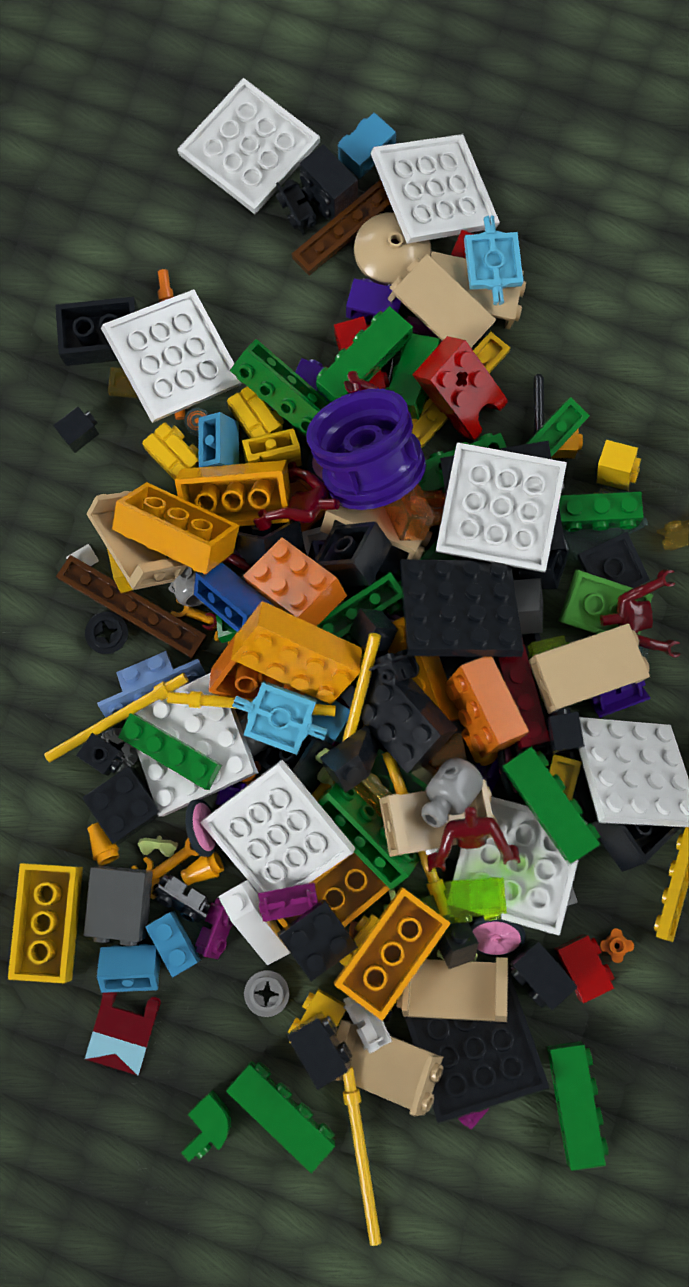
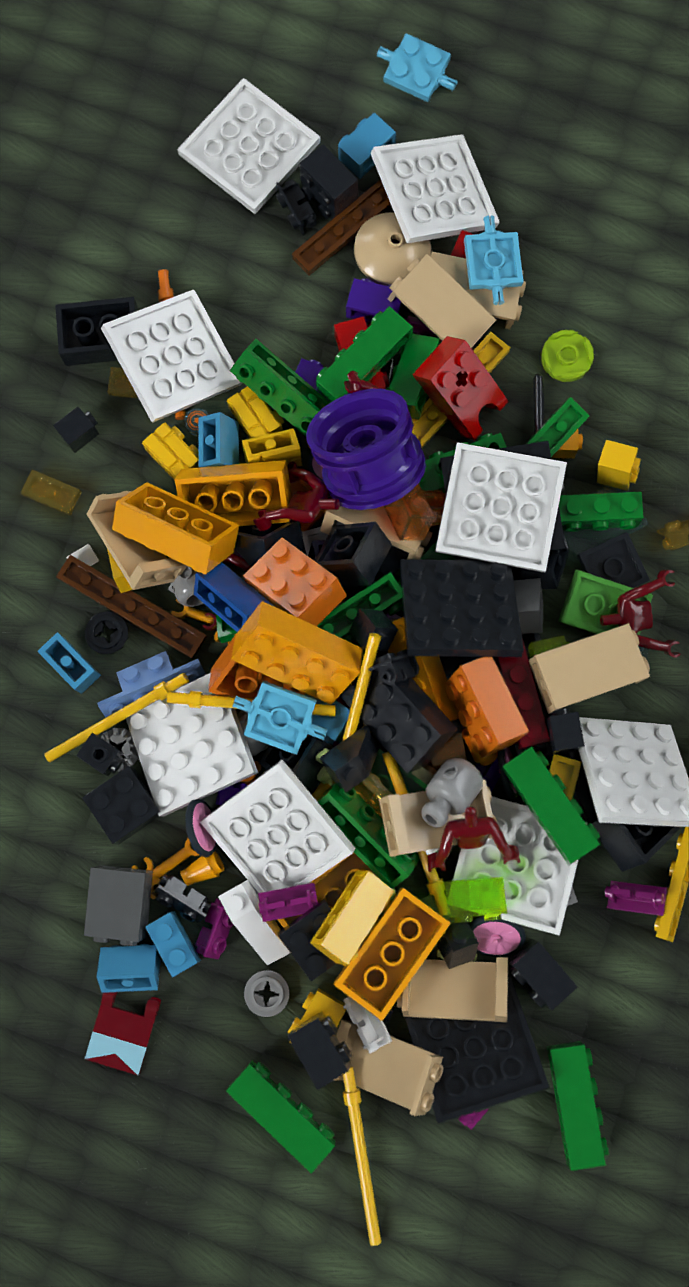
(45, 923): yellow brick -> none
(51, 492): none -> clear yellow plate
(69, 663): none -> dark azure brick
(102, 848): light orange cone -> none
(166, 847): yellowish green piece -> none
(170, 751): green plate -> none
(214, 1122): green brick -> none
(352, 917): none -> yellow brick
(417, 67): none -> medium azure plate
(567, 355): none -> lime tile
(585, 968): red piece -> none
(619, 699): dark purple hinge -> none
(624, 945): orange plate -> none
(636, 898): none -> magenta hinge

